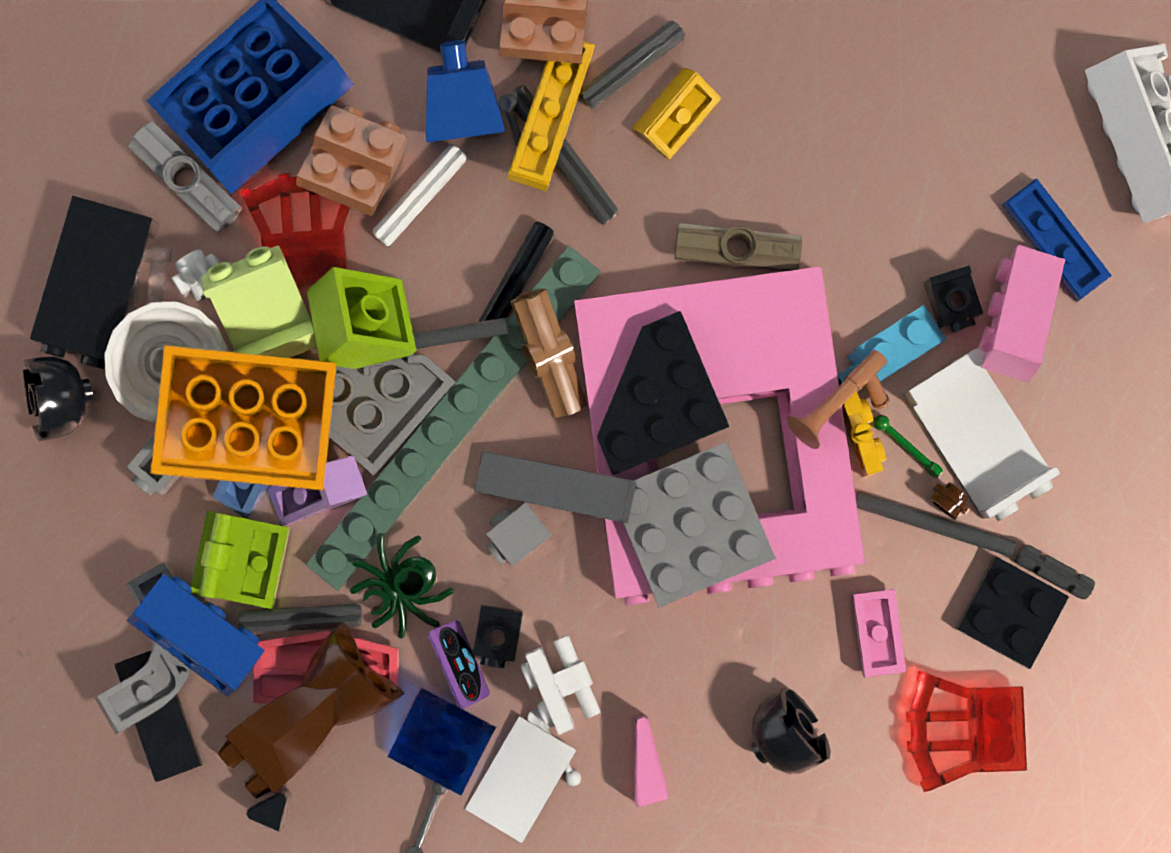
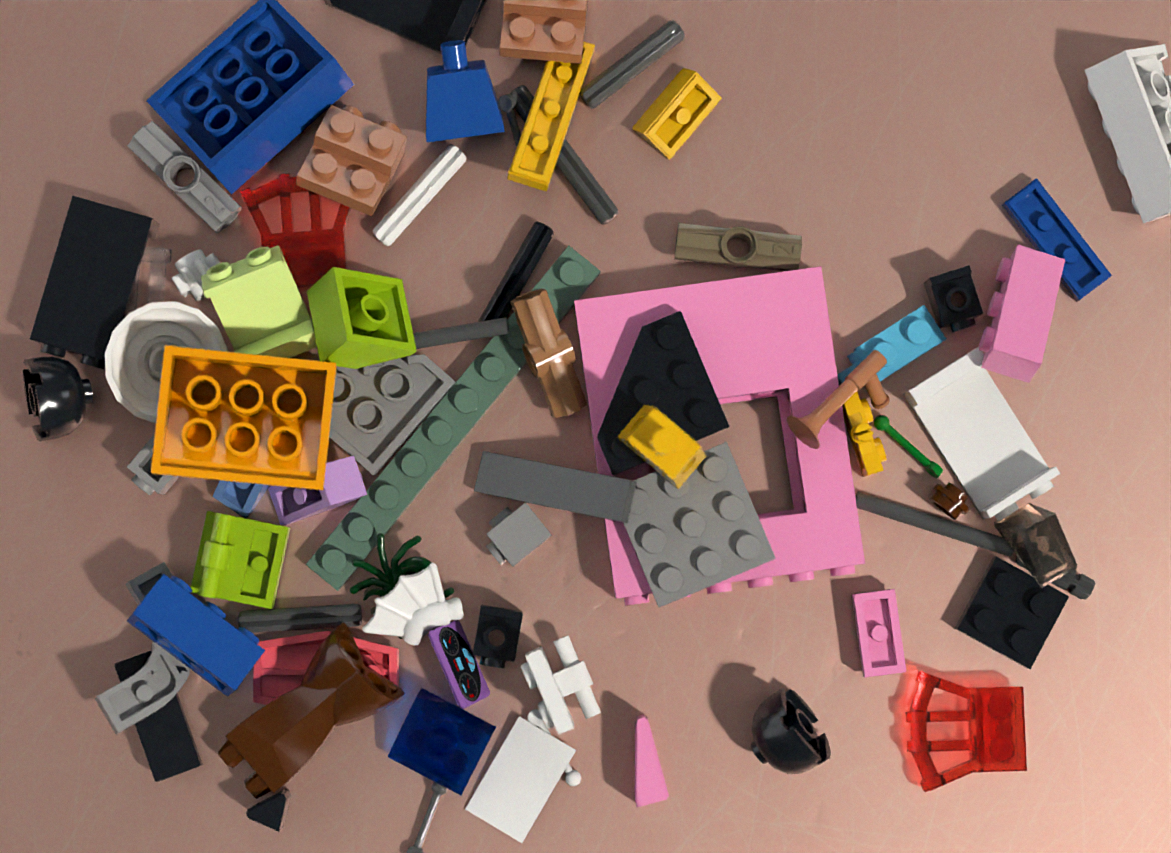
(414, 607): none -> white arm
(662, 445): none -> yellow torso
(1038, 543): none -> clear smoke slope

